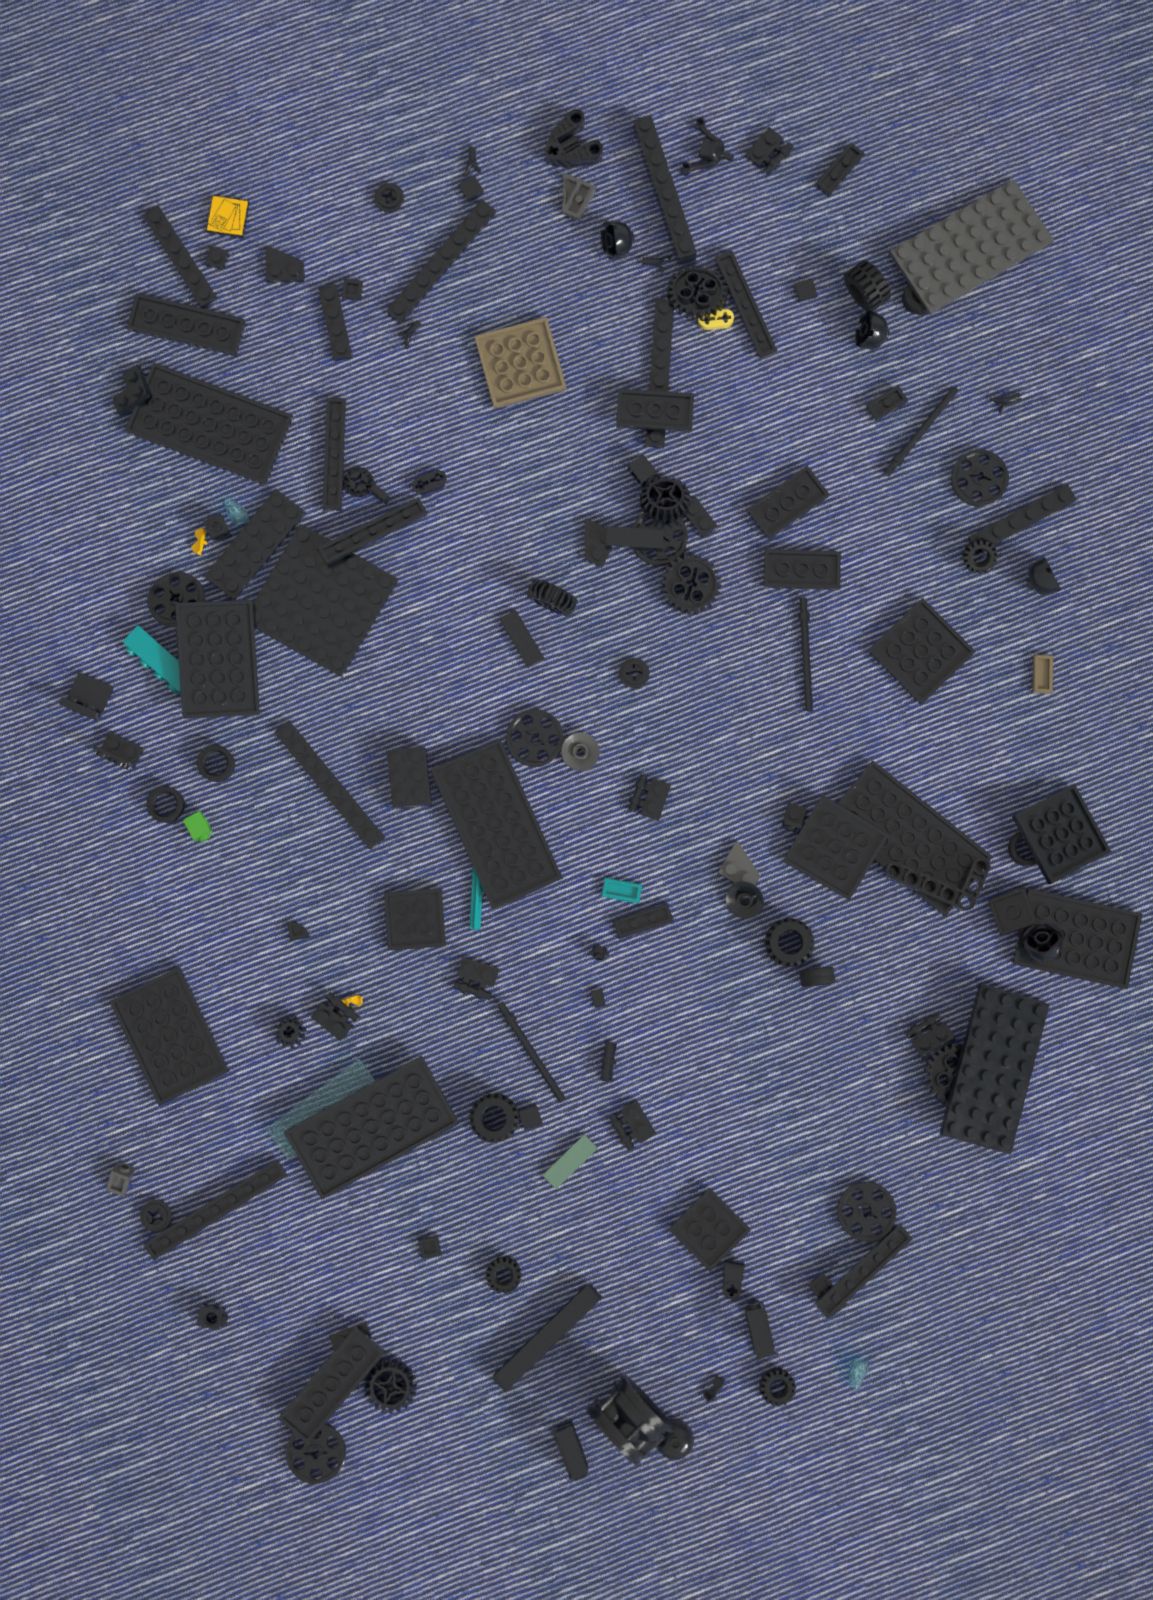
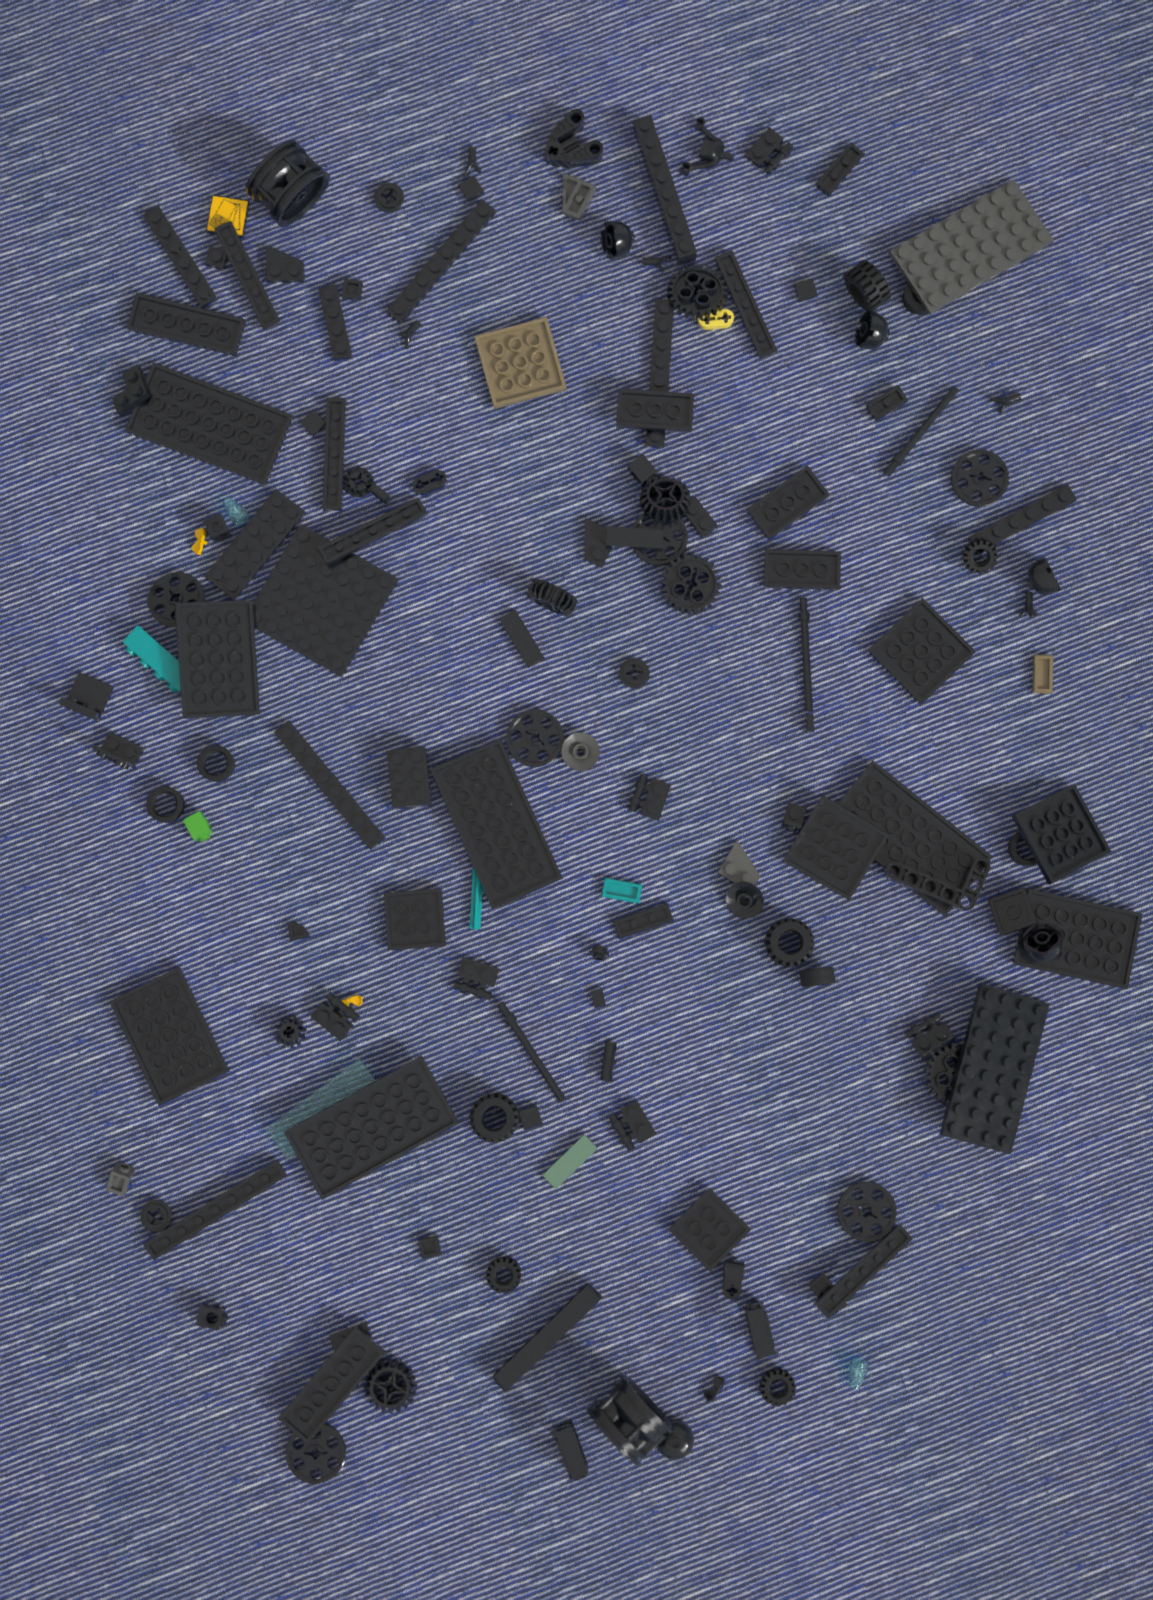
(247, 275): none -> black plate
(287, 183): none -> black wheel
(313, 423): none -> black tile
(809, 723): none -> black piece
(1029, 606): none -> black bar

